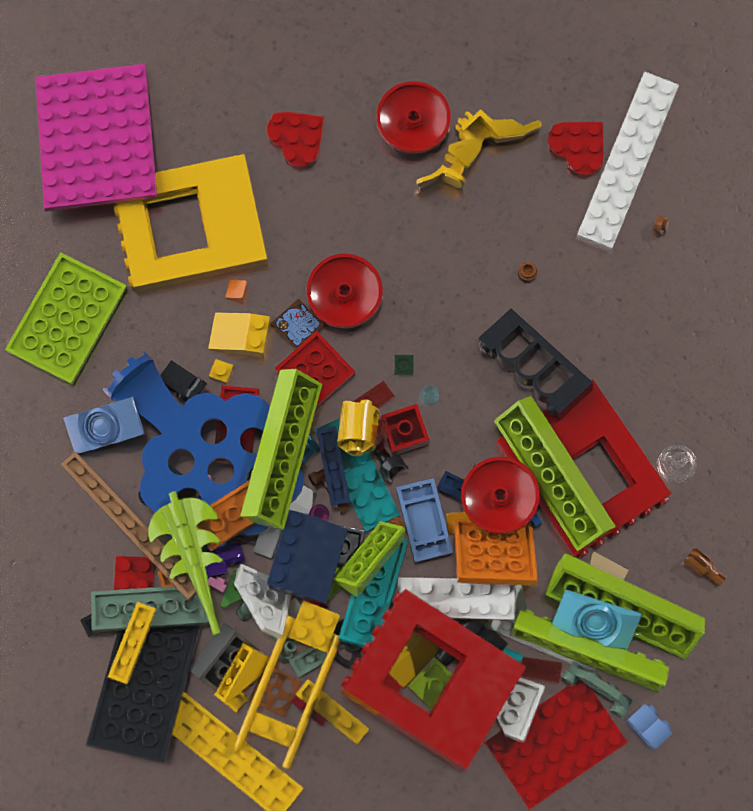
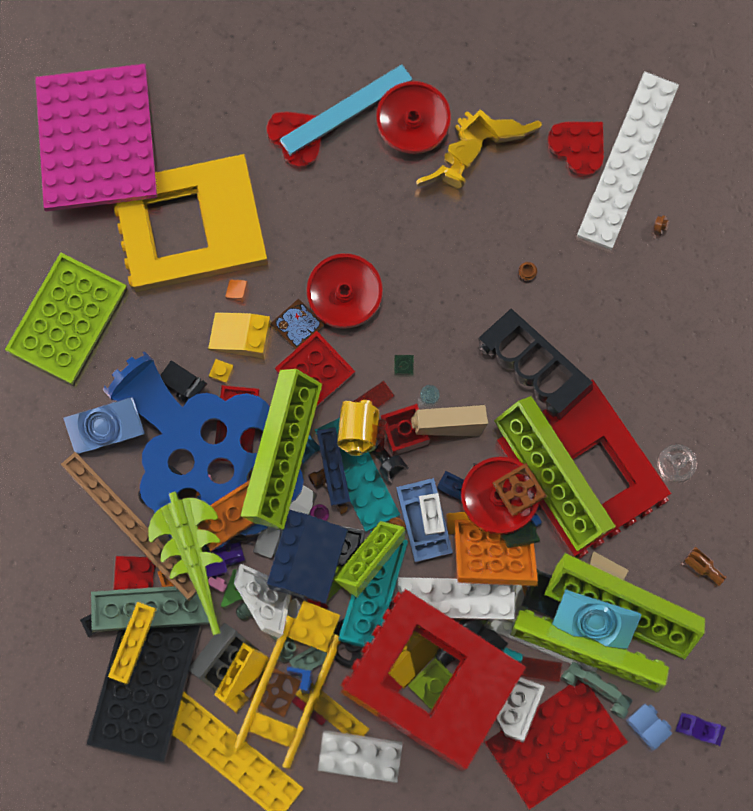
(306, 678): none -> blue panel
(343, 111): none -> medium azure tile
(360, 756): none -> white plate
(431, 514): none -> white plate
(451, 421): none -> tan slope
(524, 470): none -> dark orange piece
(524, 536): none -> clear green piece
(537, 600): none -> black tile
(700, 729): none -> dark purple slope

